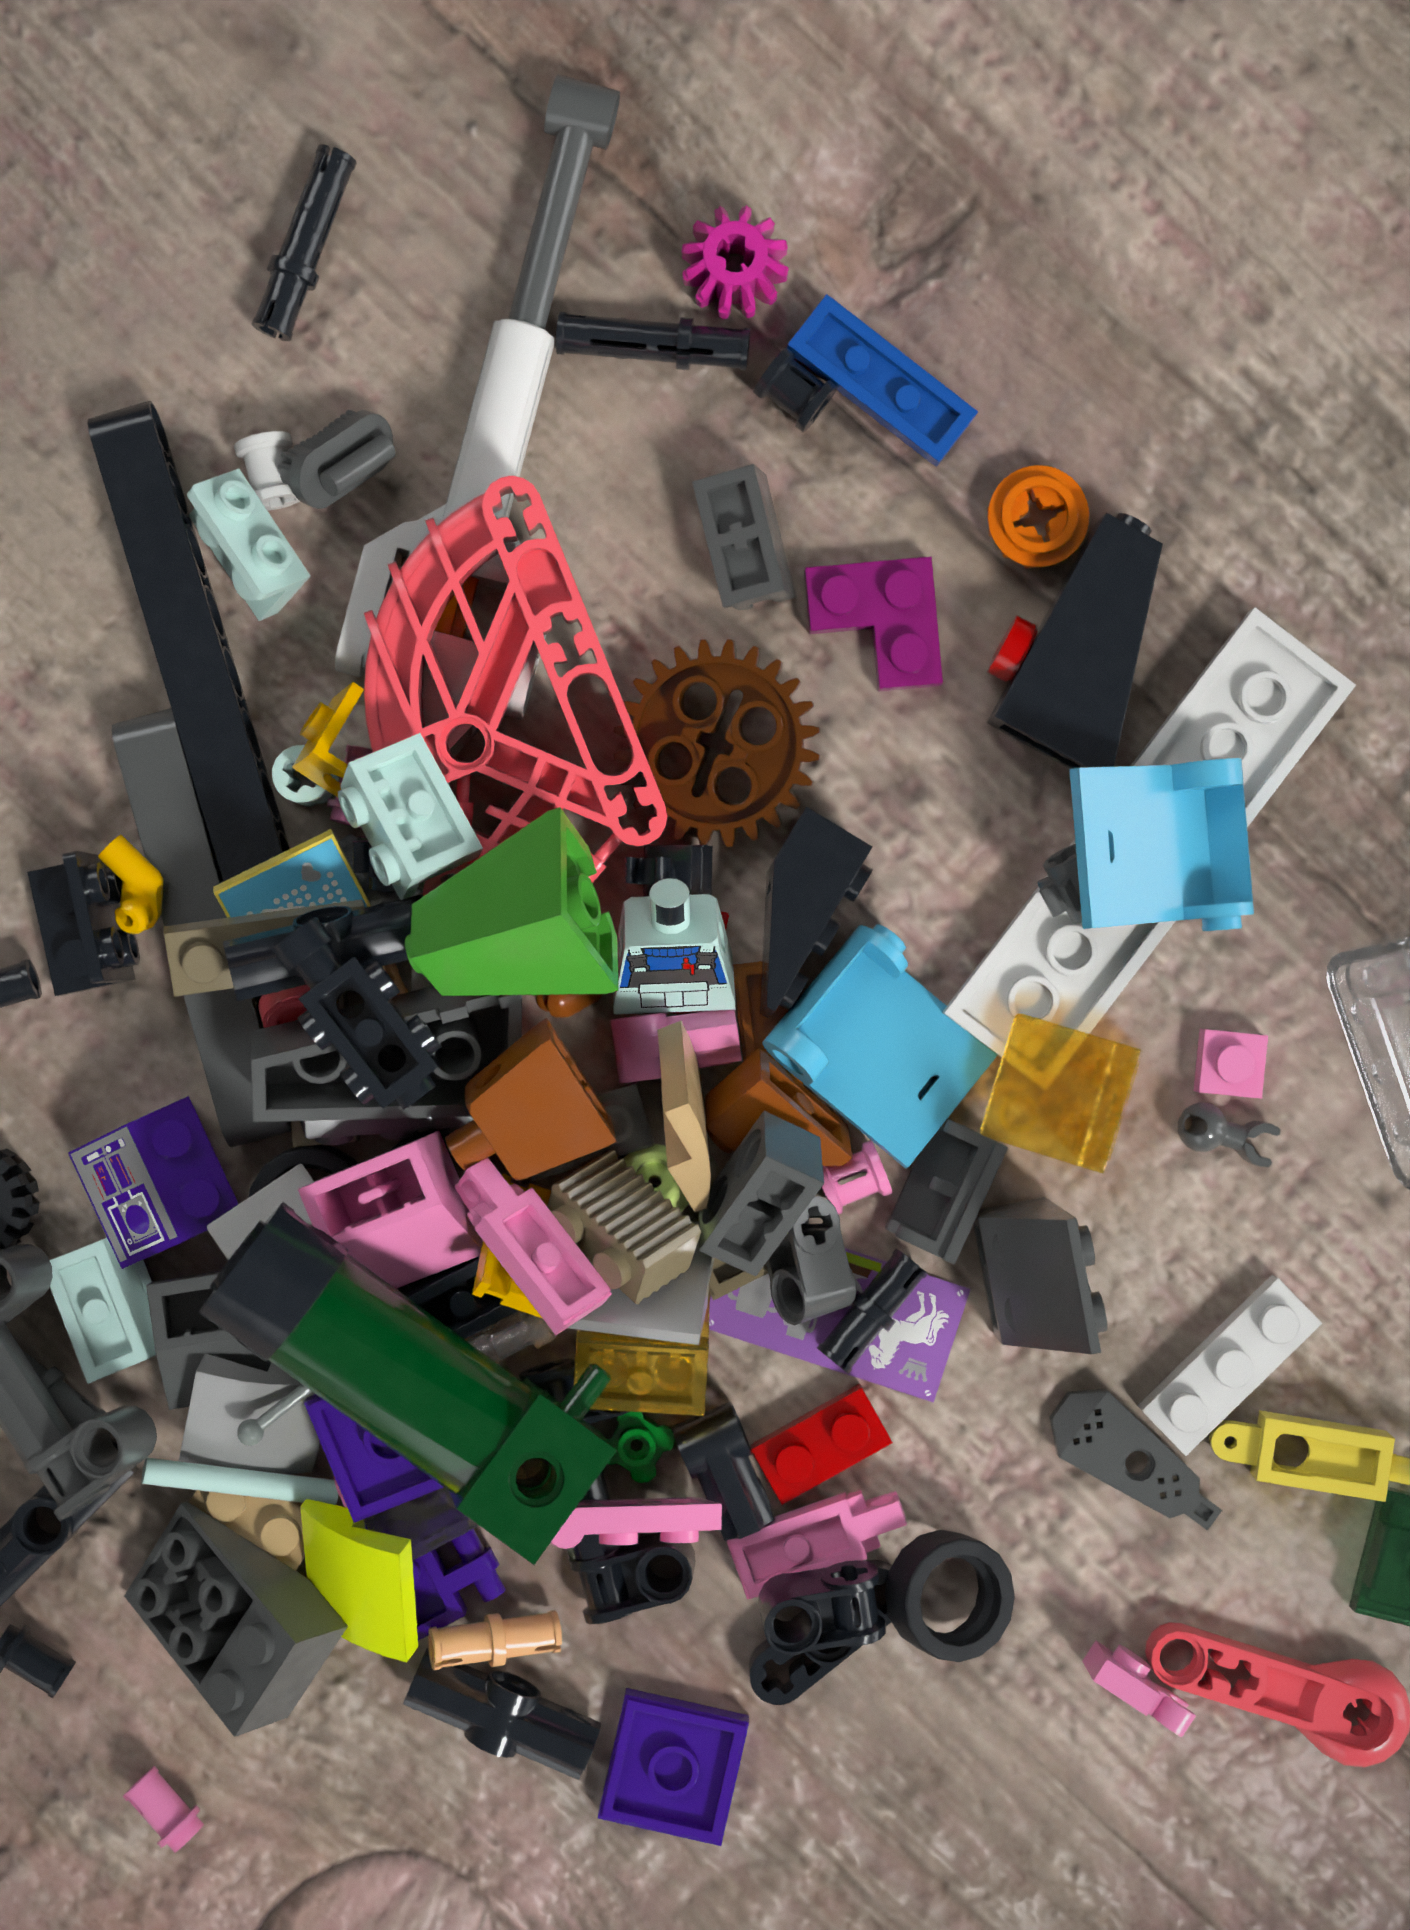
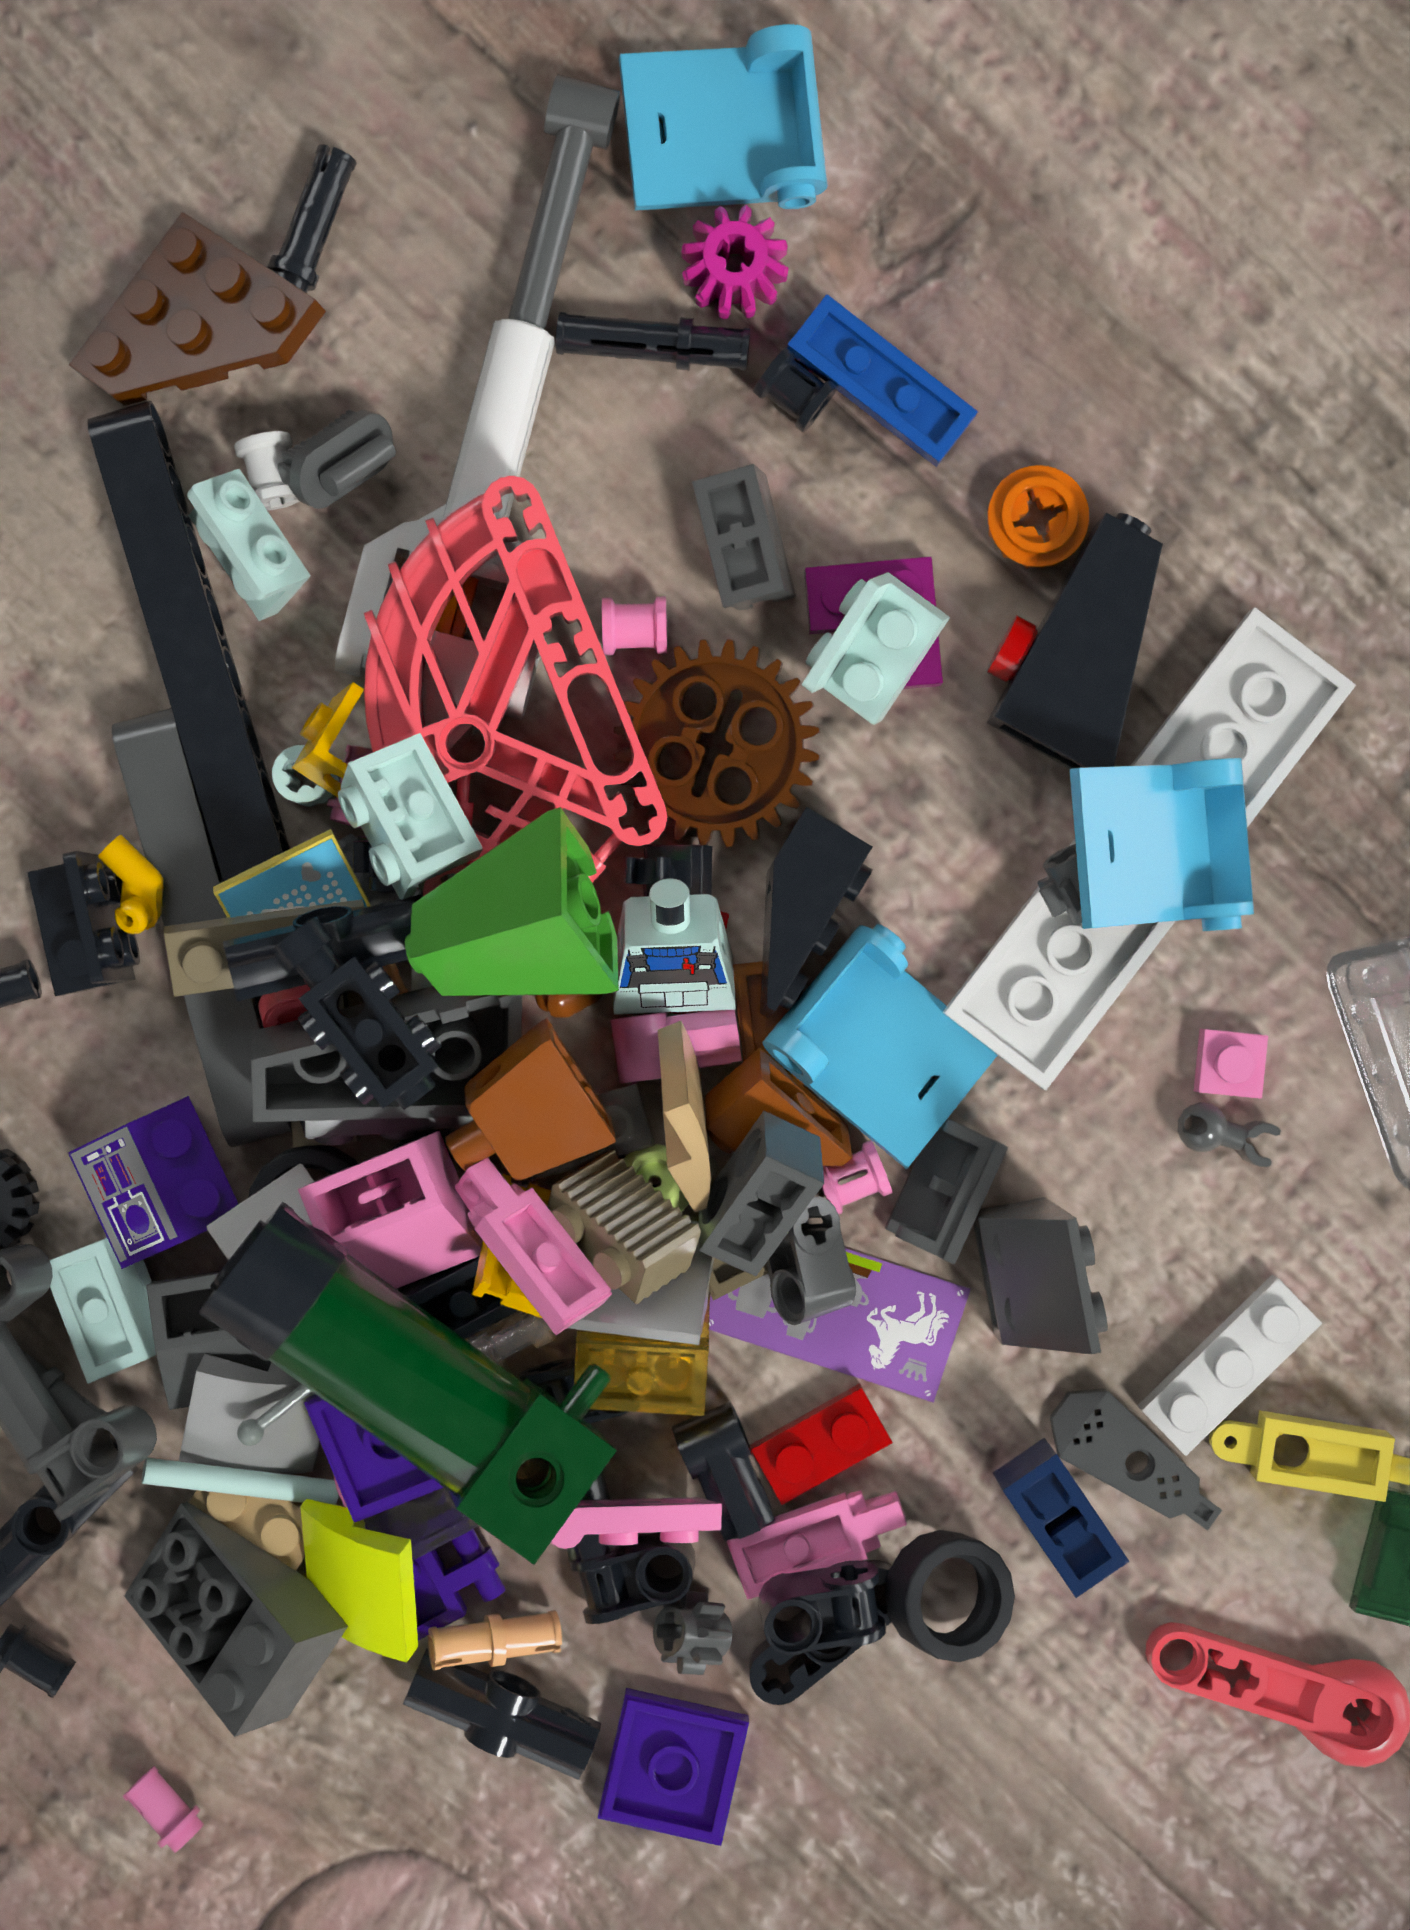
(194, 318): none -> reddish brown plate
(634, 625): none -> bright pink bush
(655, 1441): green plate -> none
(692, 1633): none -> dark grey gear
(733, 120): none -> medium azure door
(872, 1310): black pin -> none
(874, 646): none -> light aqua bracket
(1060, 1517): none -> dark blue brick
(1061, 1092): clear yellow bracket -> none
(1128, 1679): bright pink plate -> none

